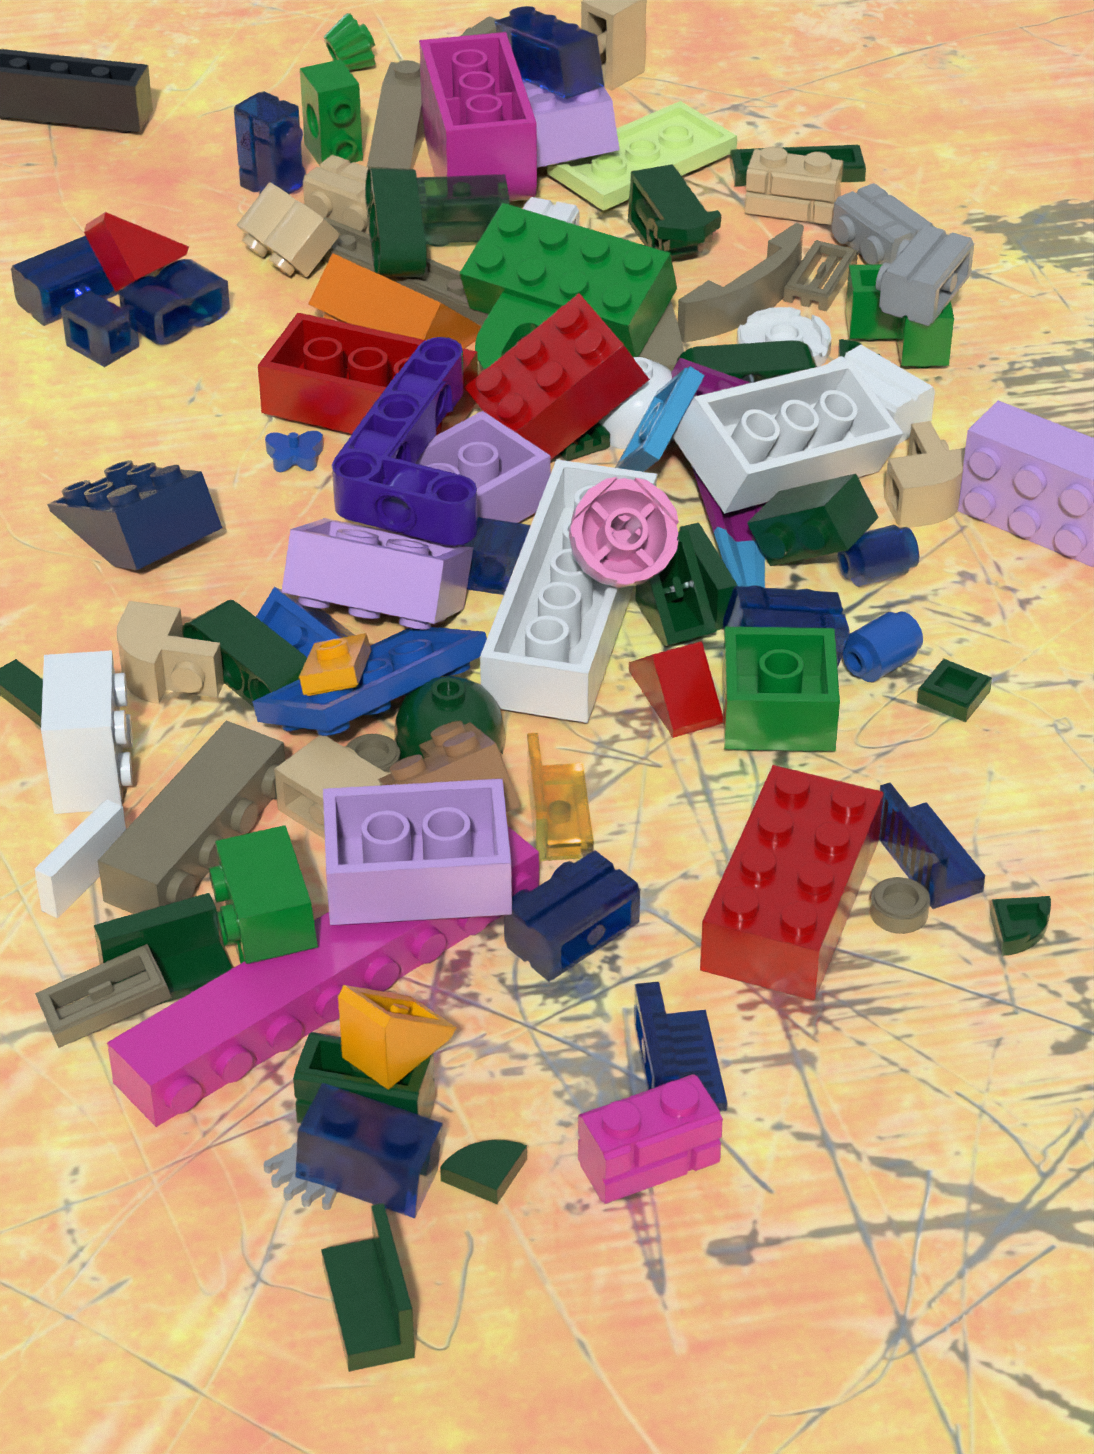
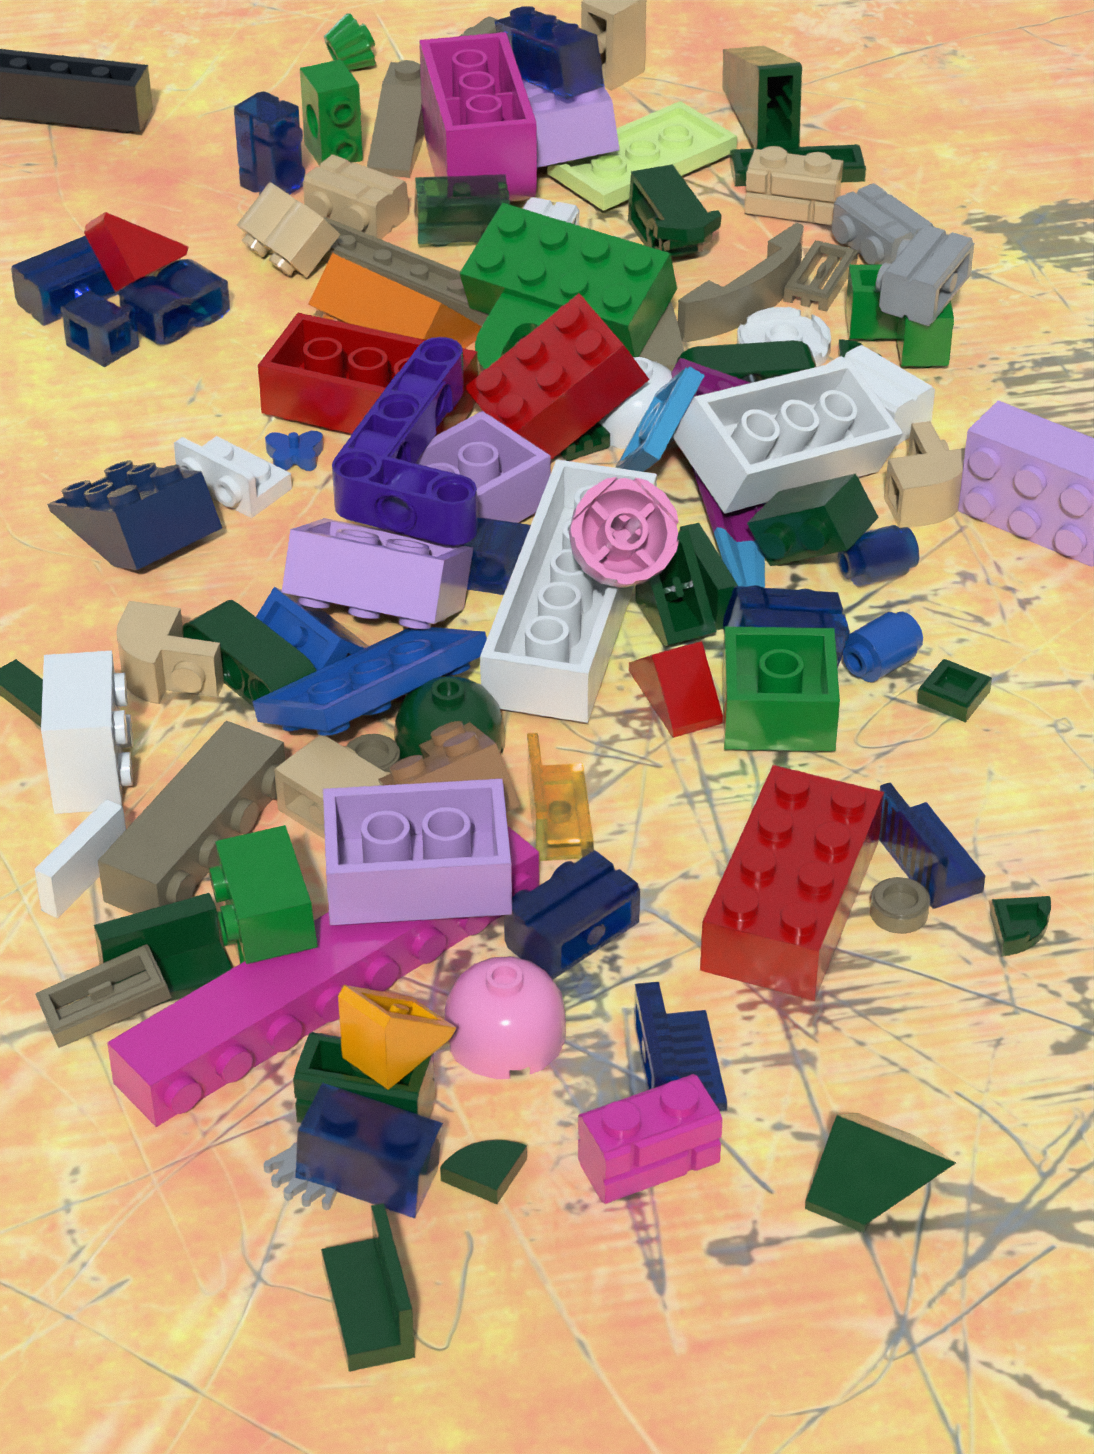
(234, 474): none -> white bracket
(335, 664): light orange plate -> none
(395, 222): dark green beam -> none
(505, 1017): none -> bright pink cylinder
(764, 94): none -> dark green slope
(870, 1170): none -> dark green slope

